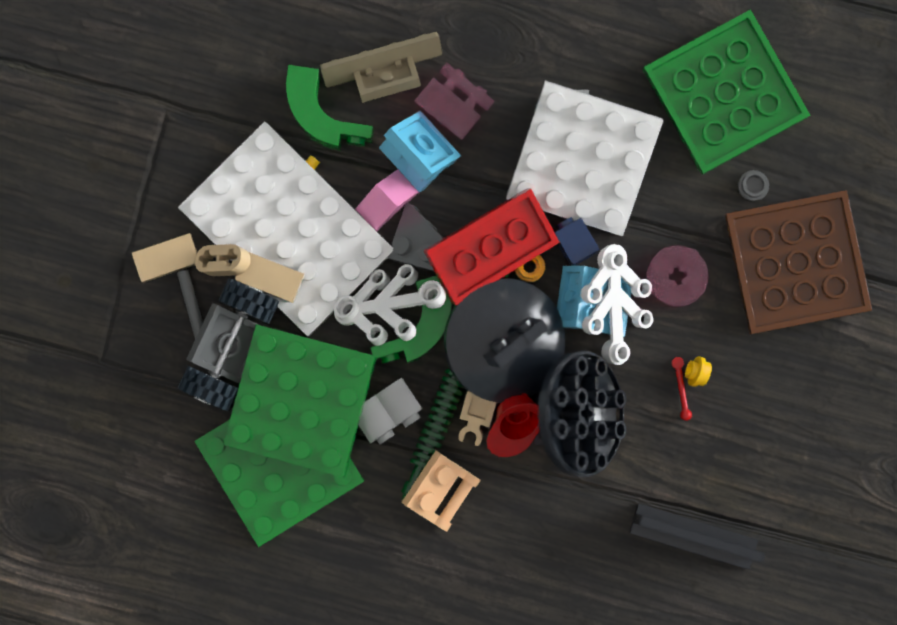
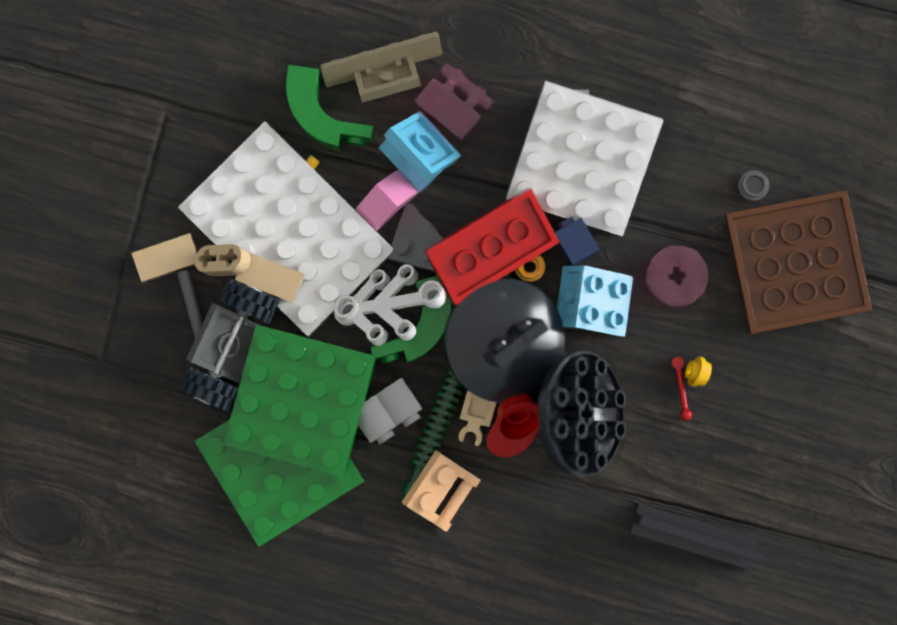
(614, 301): white plant -> none
(726, 92): green plate -> none

